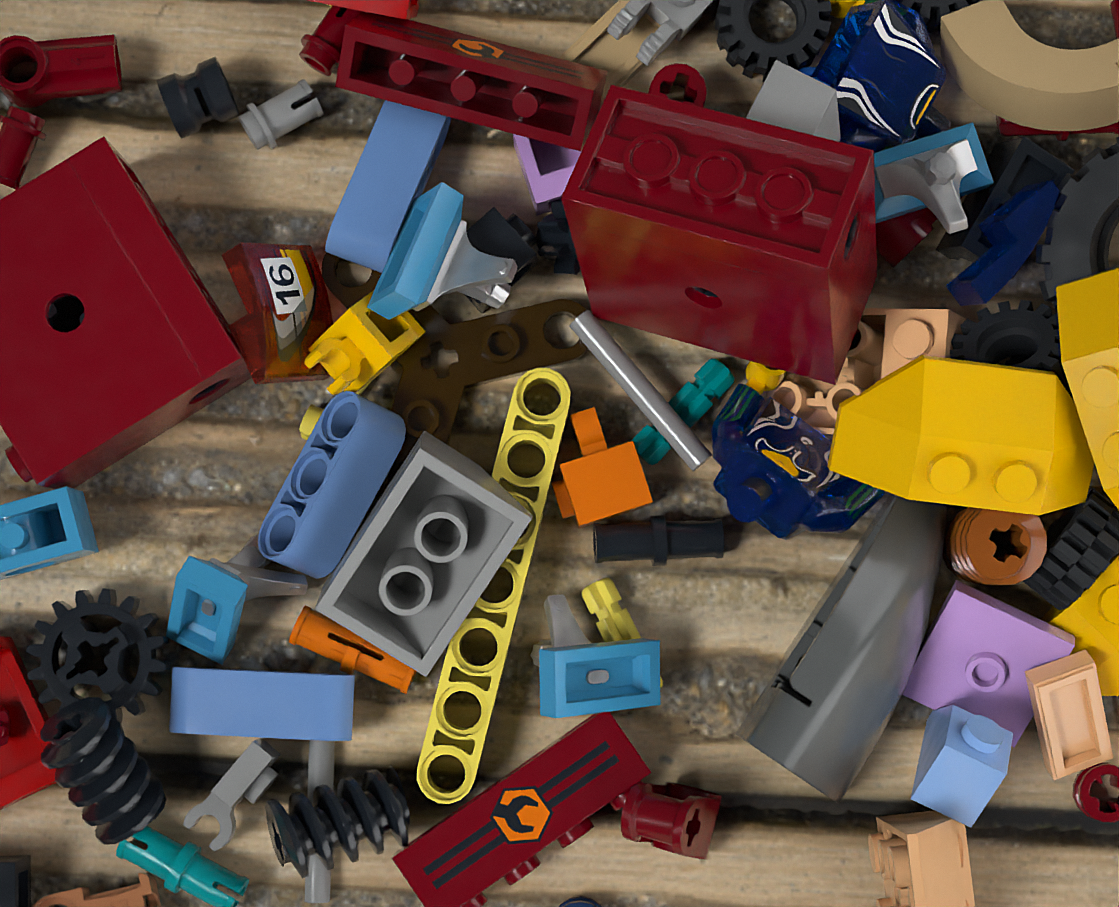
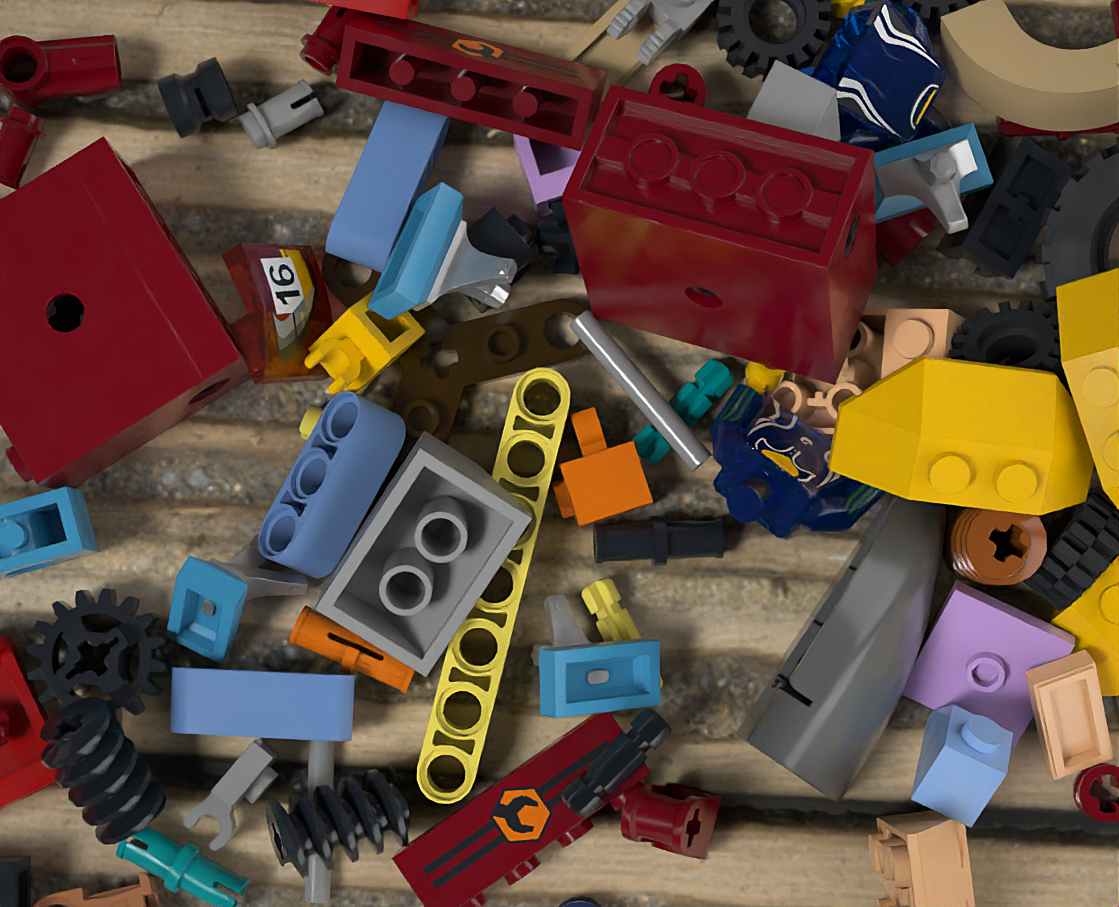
(616, 762): none -> black axle
(1013, 233): clear blue slope -> none

